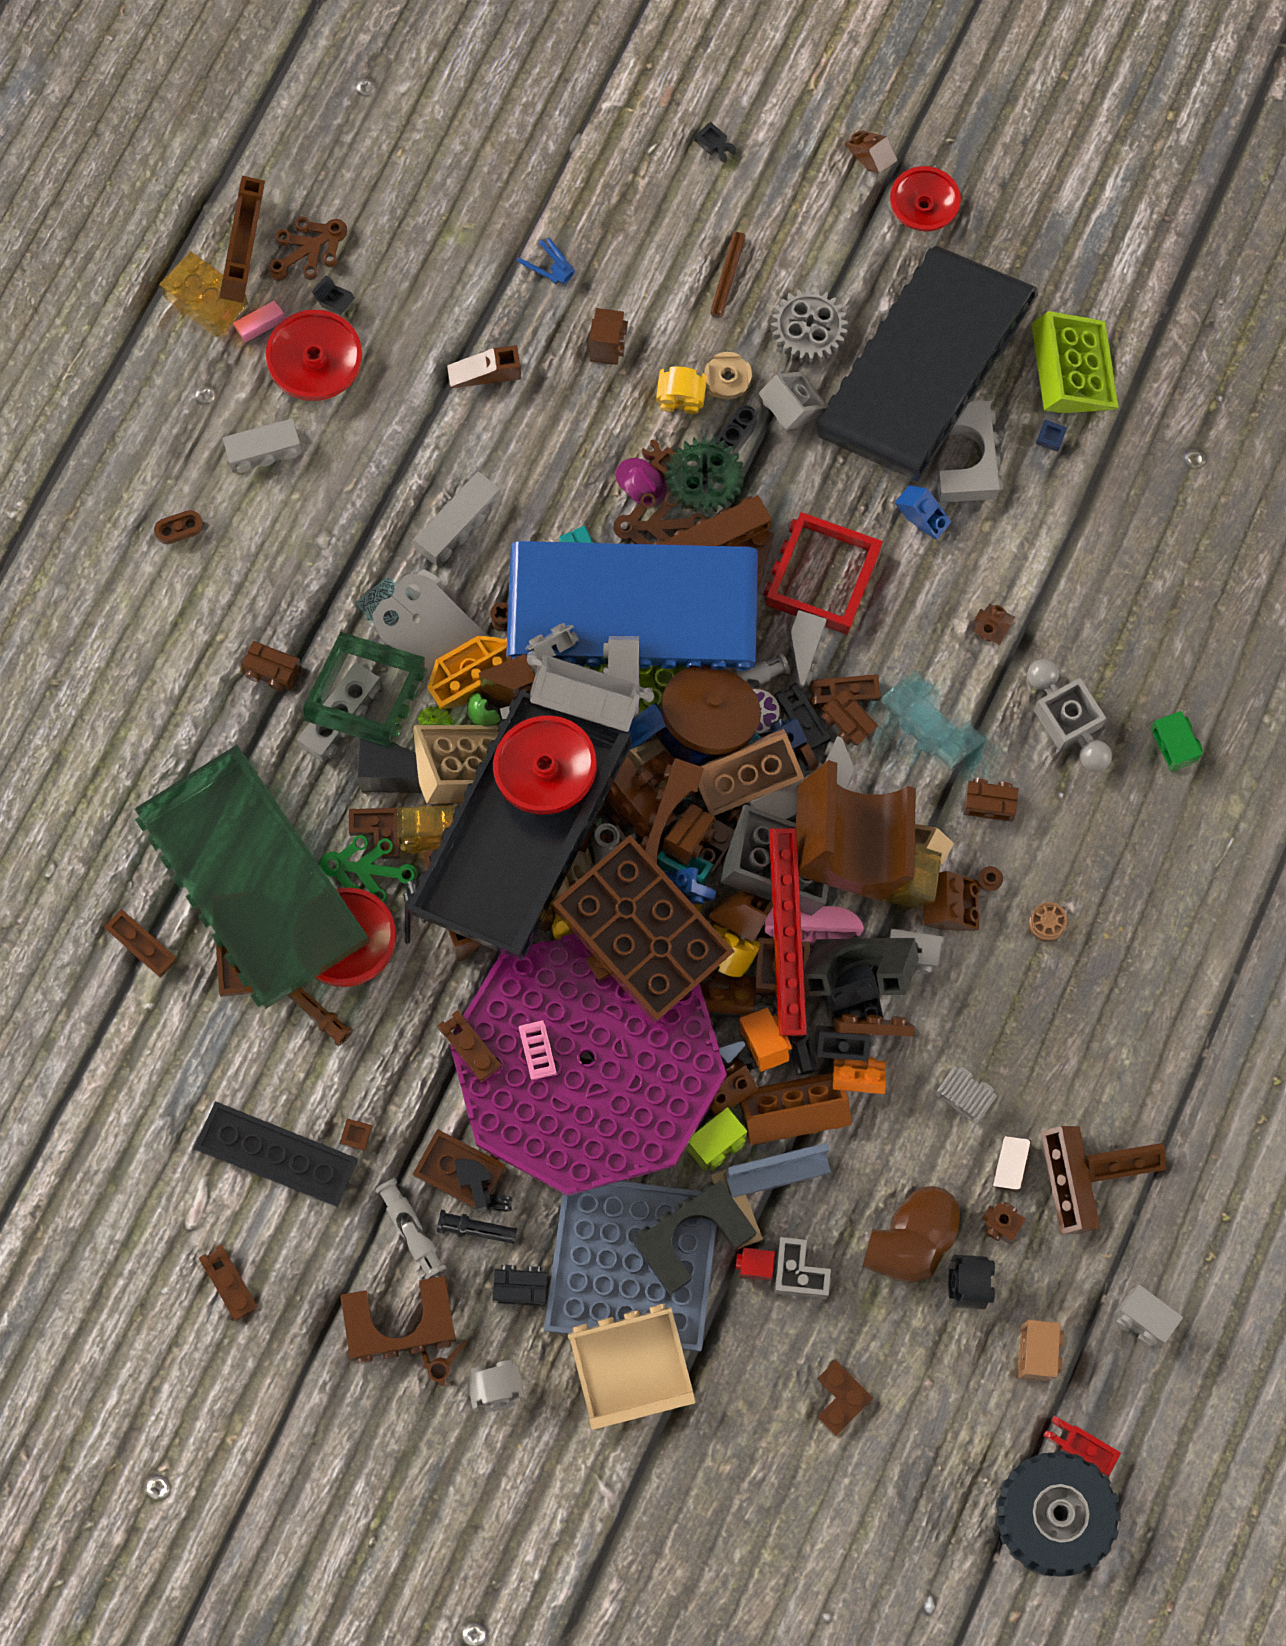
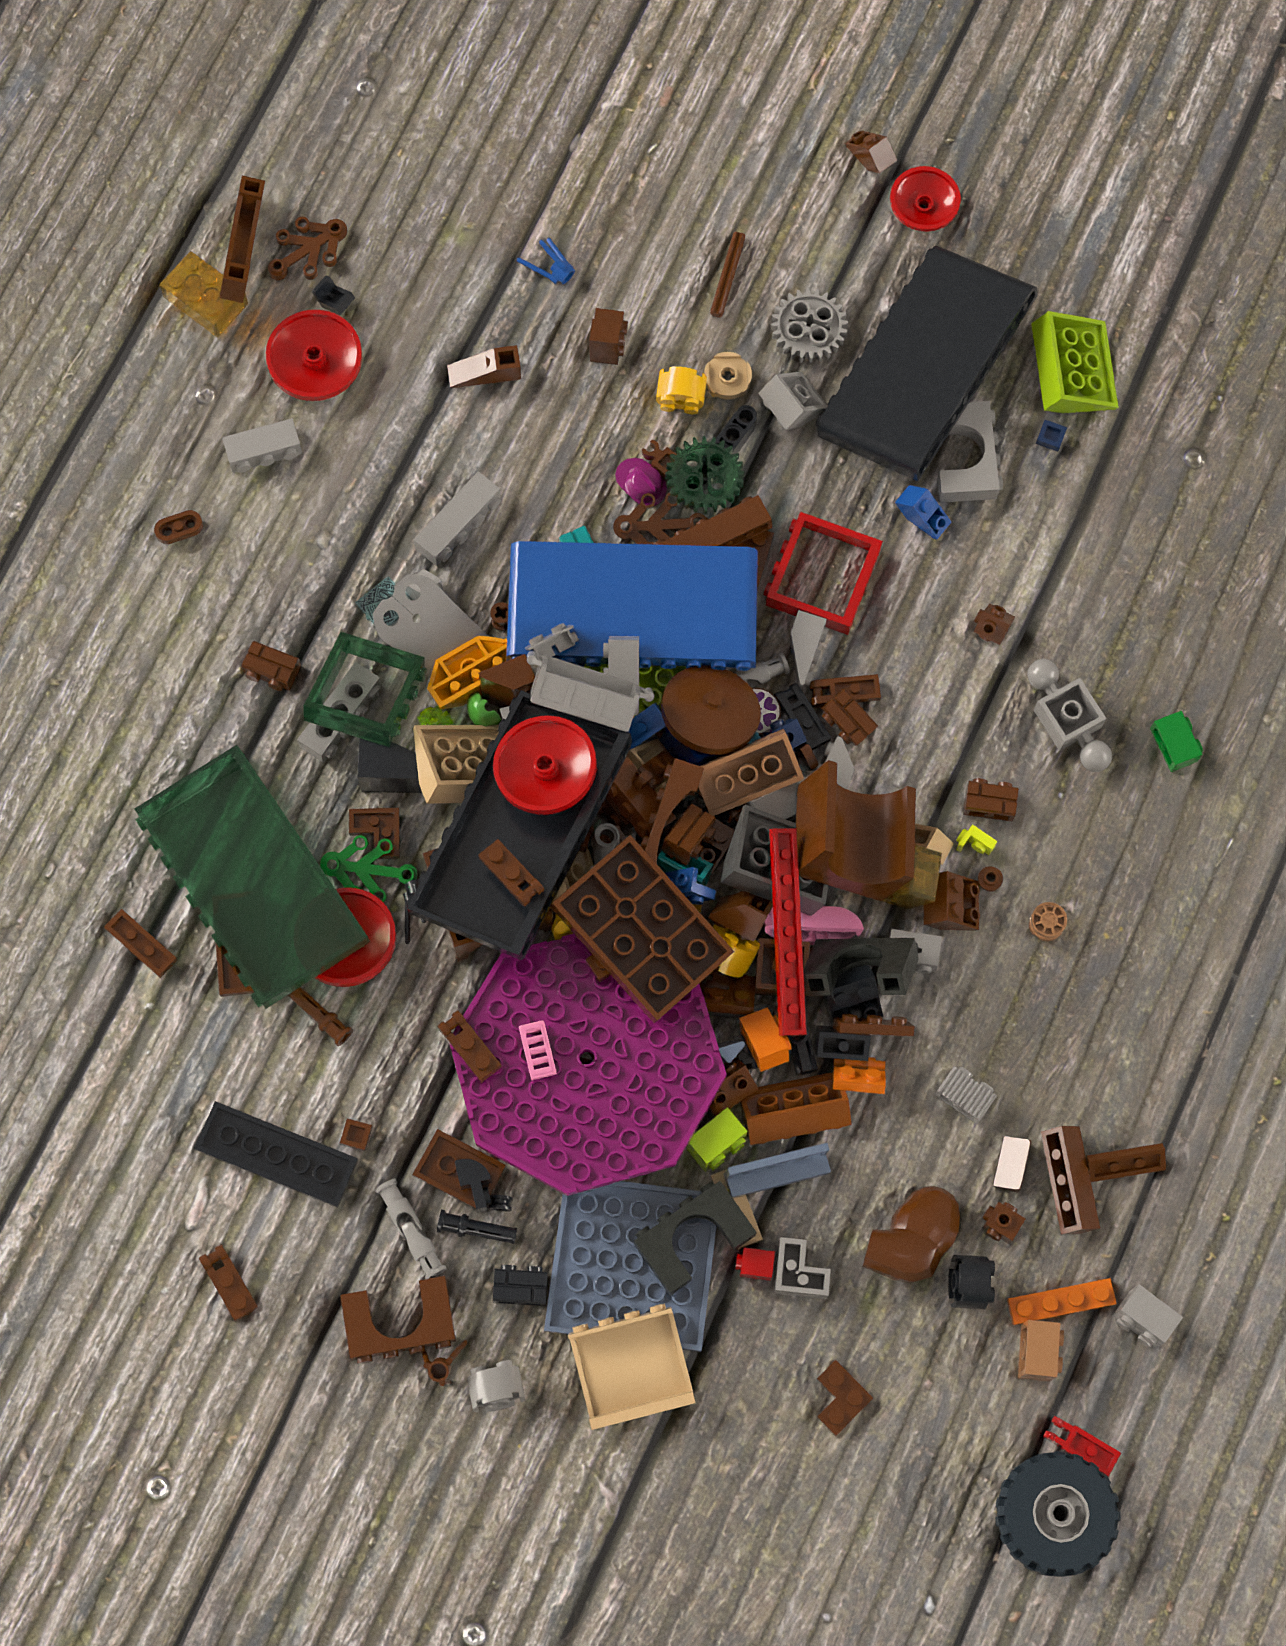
(259, 321): bright pink slope -> none
(422, 827): clear yellow brick -> none
(510, 872): none -> reddish brown plate
(713, 140): black plate -> none
(927, 724): clear light blue bracket -> none
(979, 840): none -> neon yellow bracket
(1061, 1301): none -> orange plate

